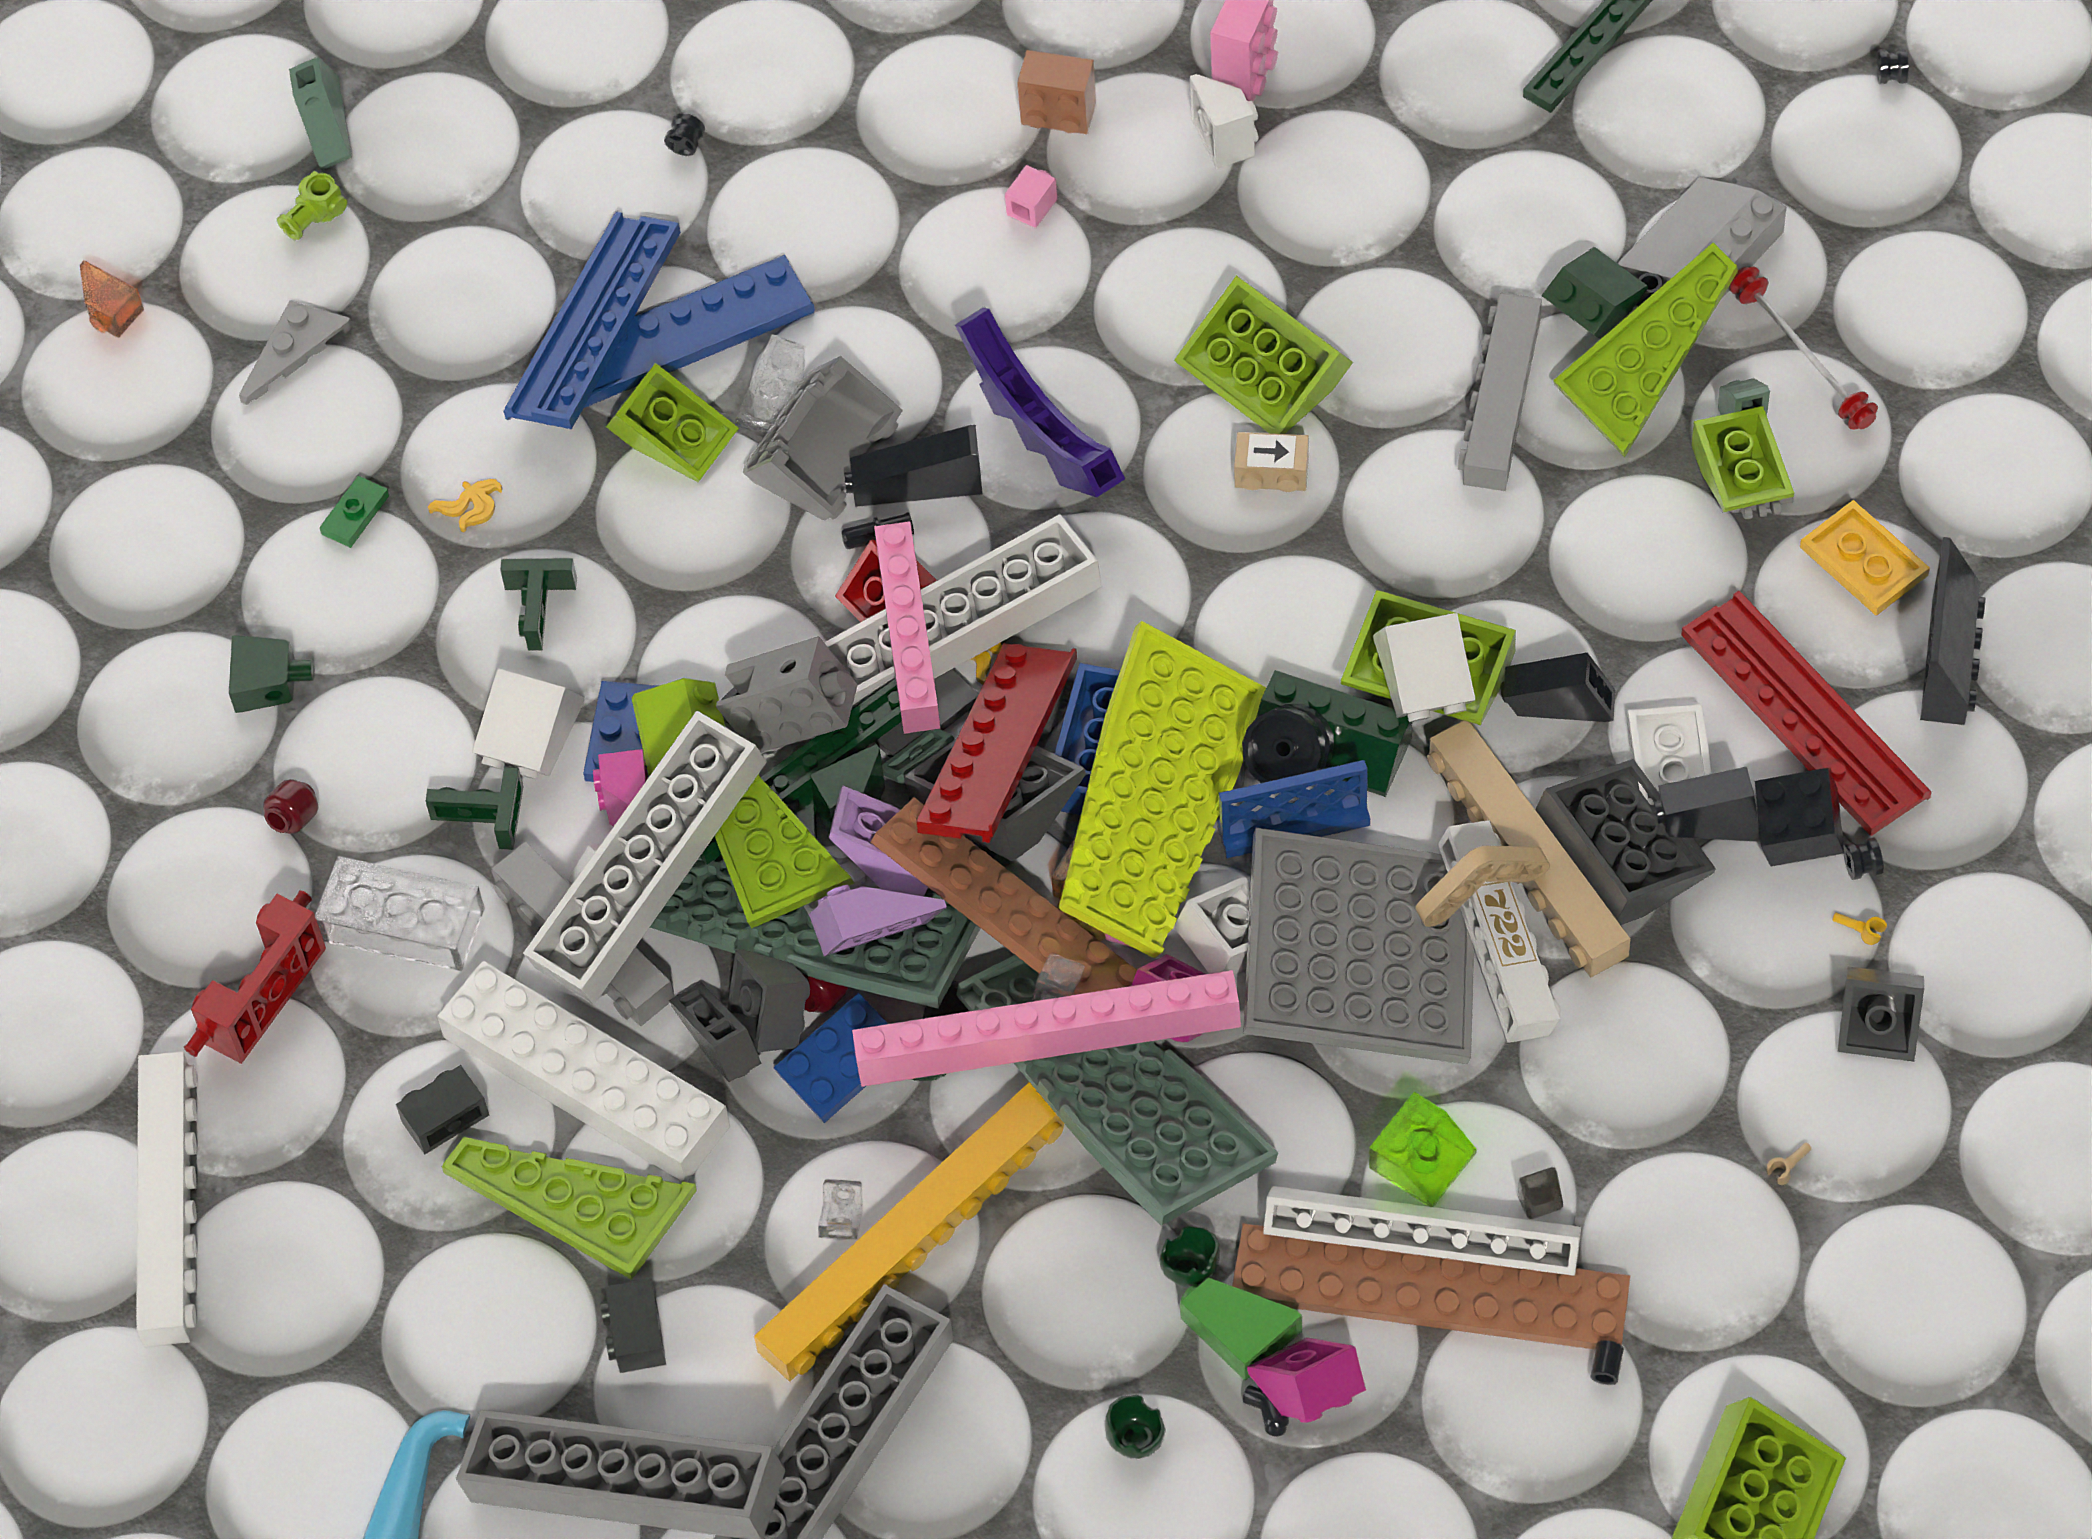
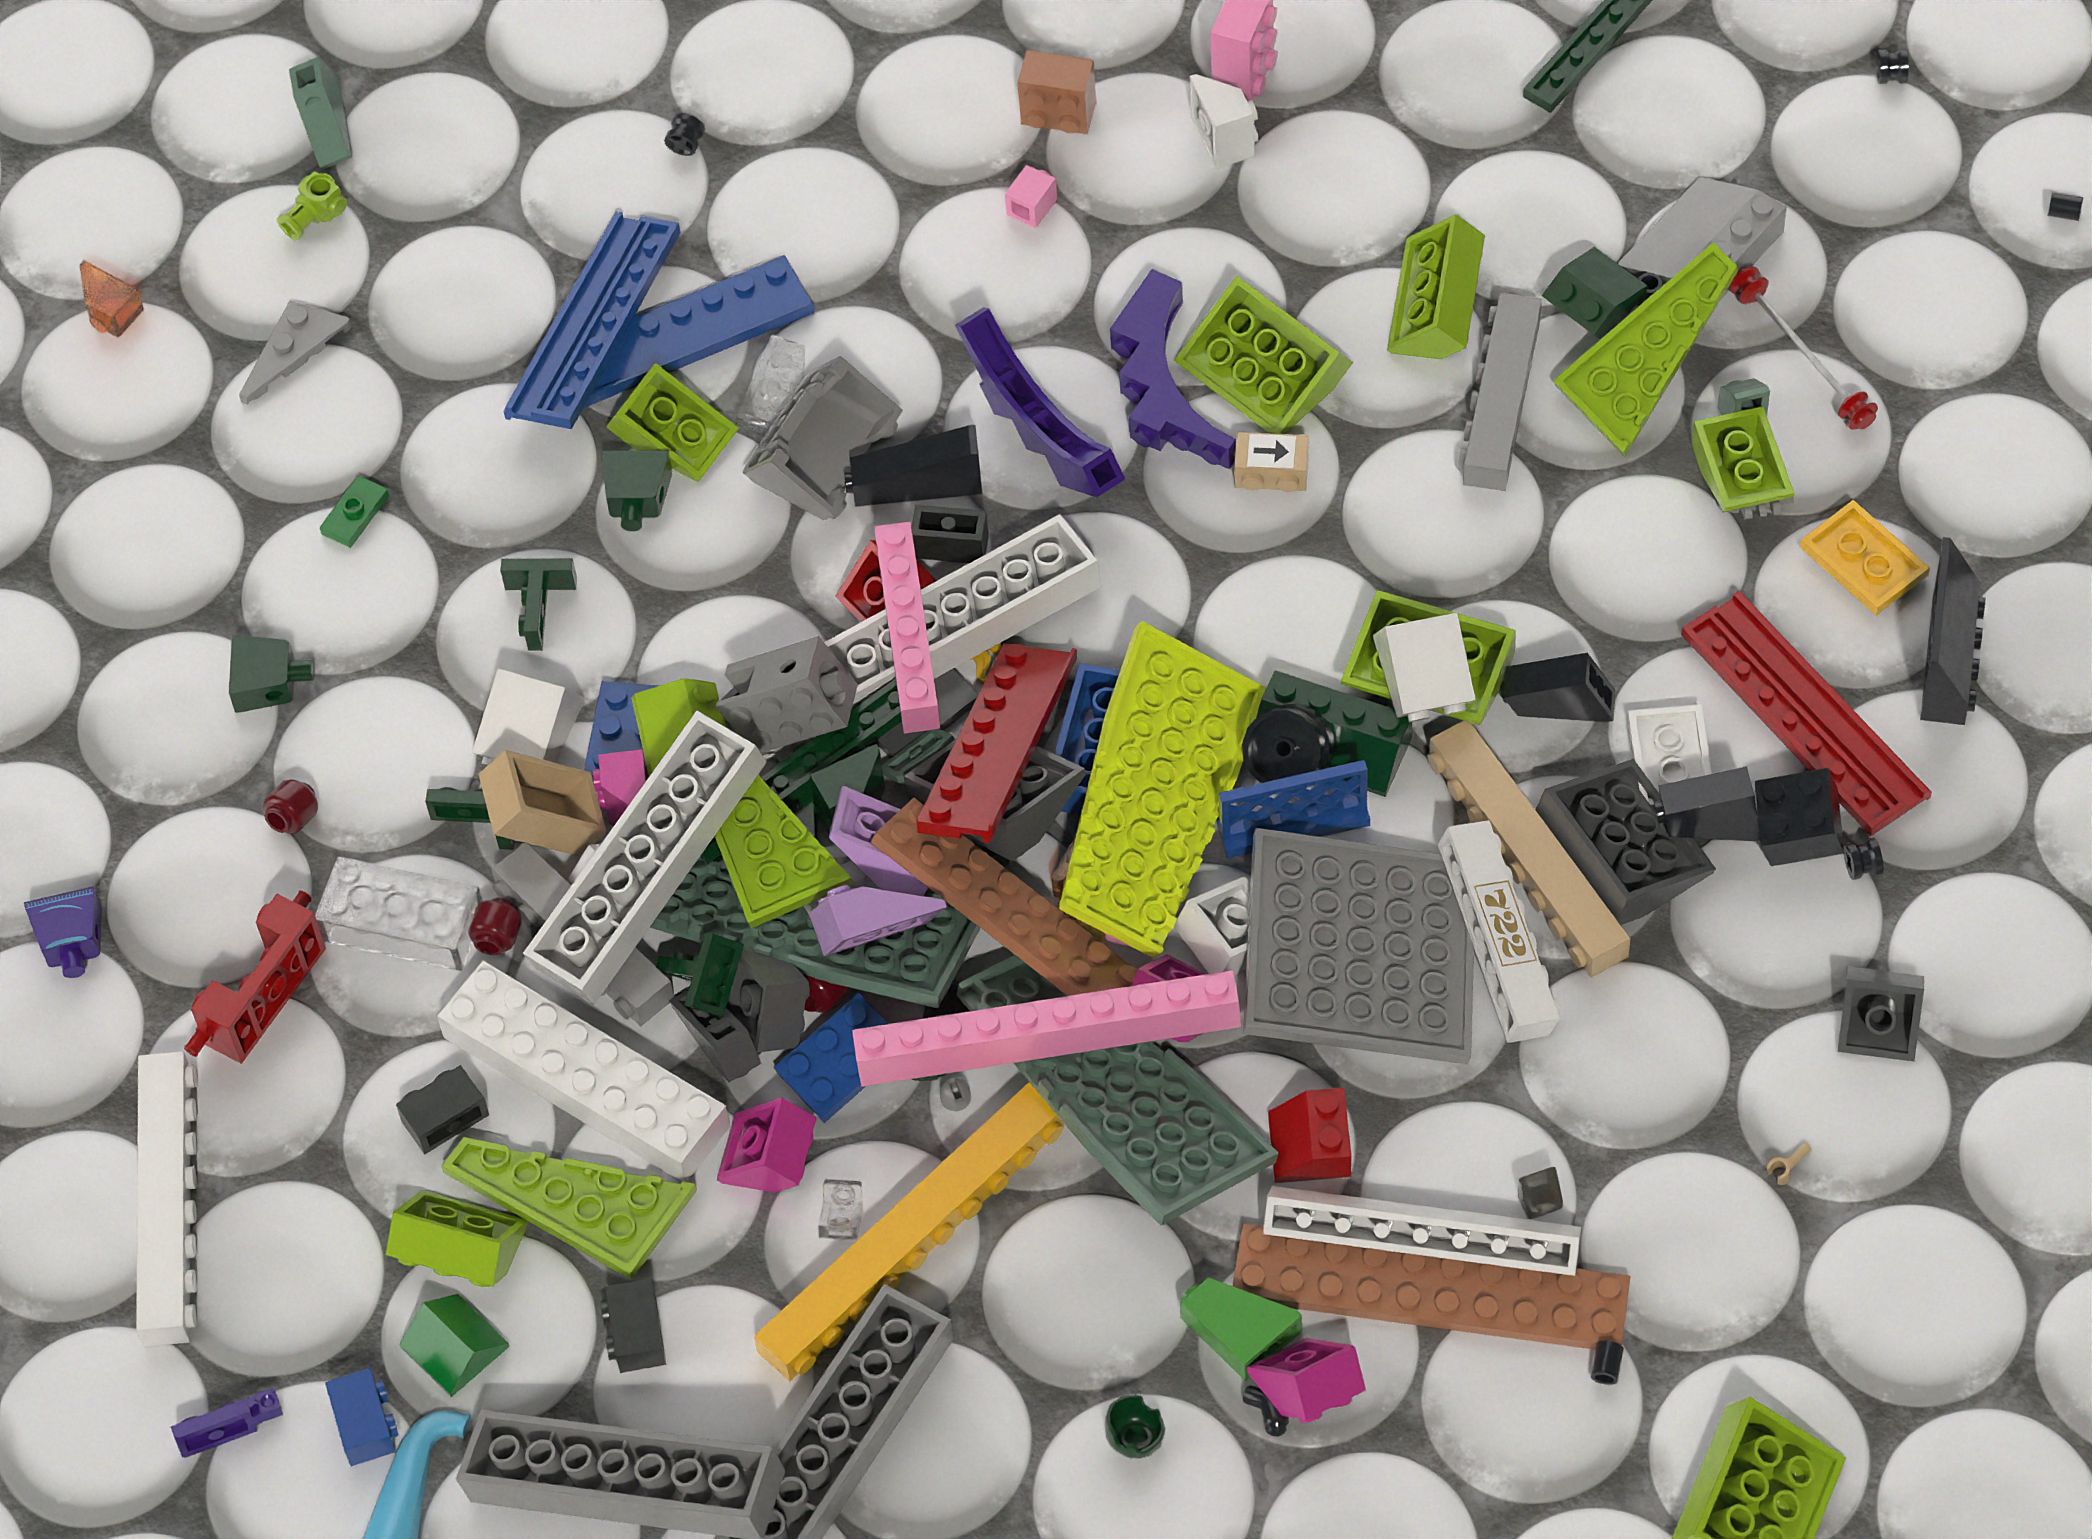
(67, 928): none -> dark purple torso
(226, 1423): none -> dark purple hinge
(361, 1417): none -> blue brick
(451, 1342): none -> green slope
(455, 1238): none -> lime slope
(479, 495): yellow piece -> none
(494, 926): none -> dark red head
(542, 803): none -> tan piece
(636, 485): none -> dark green torso
(709, 972): none -> dark green bracket
(767, 1147): none -> dark pink slope
(862, 534): black axle -> none
(947, 1096): none -> light grey hinge
(949, 533): none -> pearl dark grey brick
(1058, 978): clear bracket -> none
(1145, 378): none -> dark purple arch
(1190, 1256): dark green hair -> none
(1311, 1137): none -> red slope
(1421, 1150): clear neon green slope -> none
(1436, 290): none -> lime slope
(1475, 869): tan beam -> none
(1864, 928): yellow hand -> none
(2065, 206): none -> black hinge

